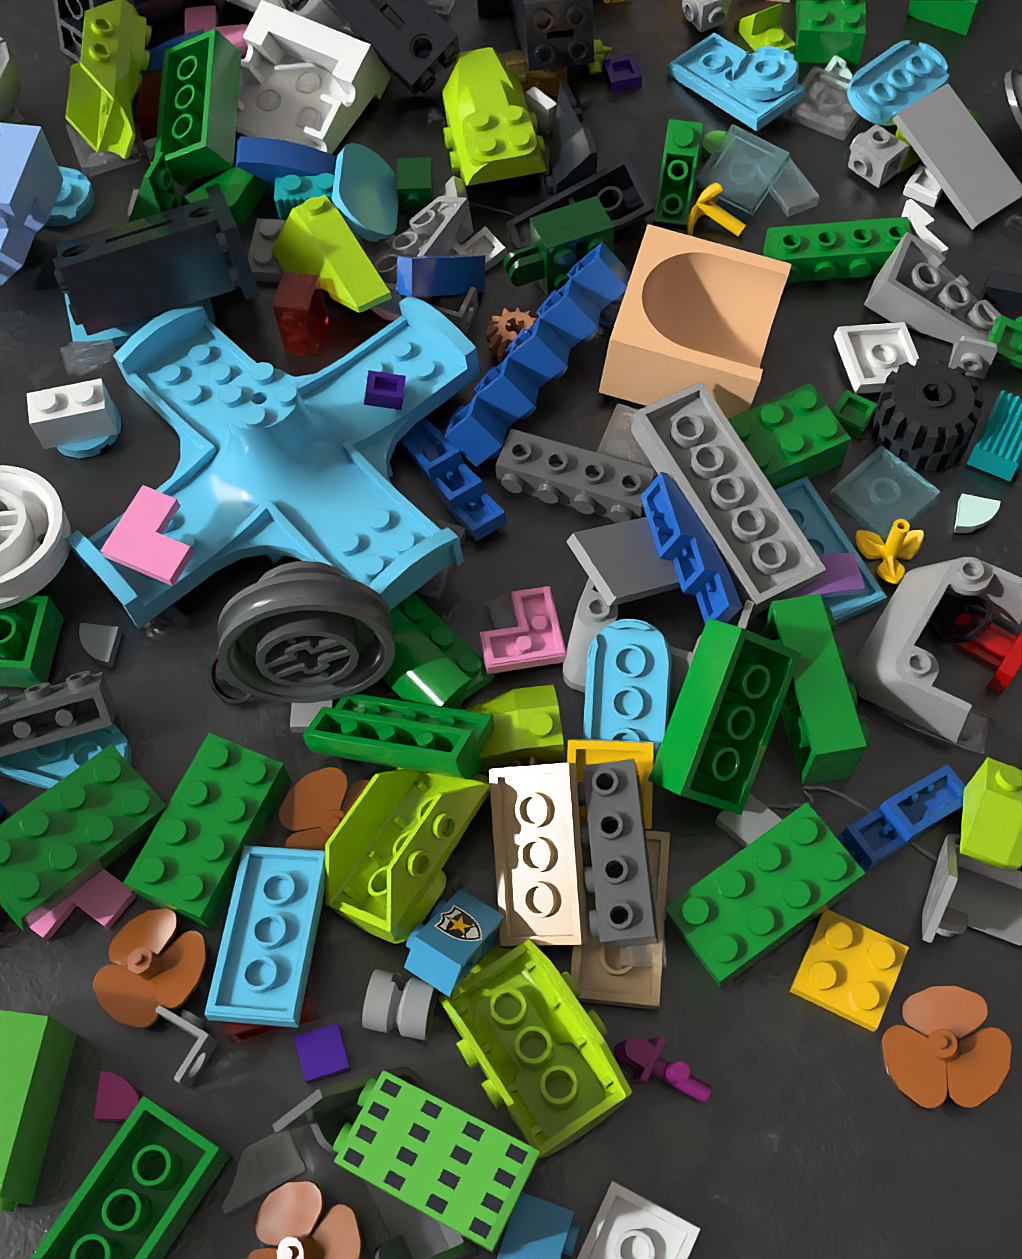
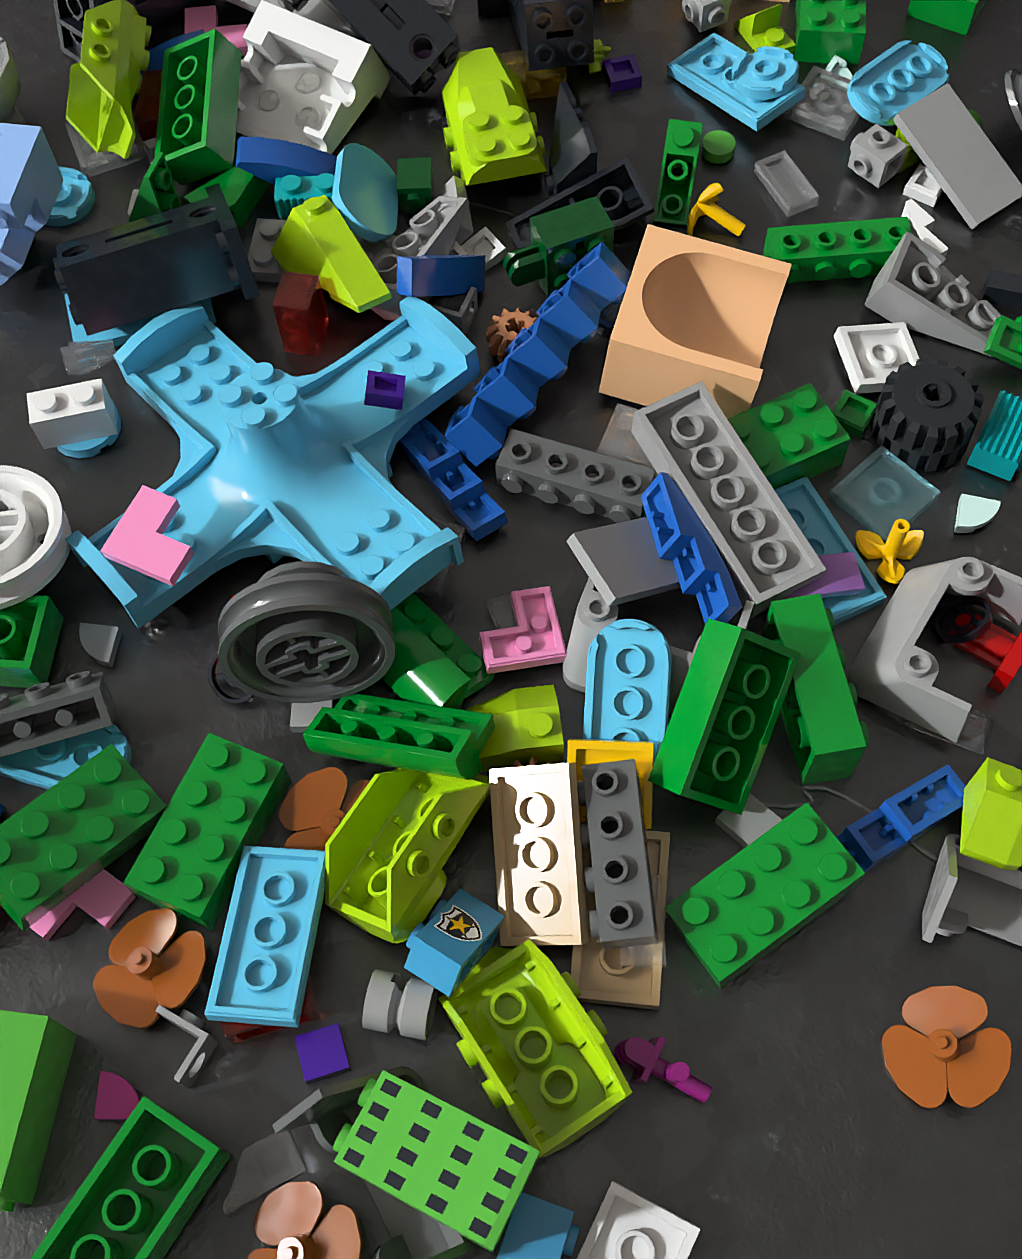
(543, 107): white tile -> none
(744, 168): clear light blue tile -> none
(849, 970): yellow plate -> none
(973, 356): light grey bracket -> none

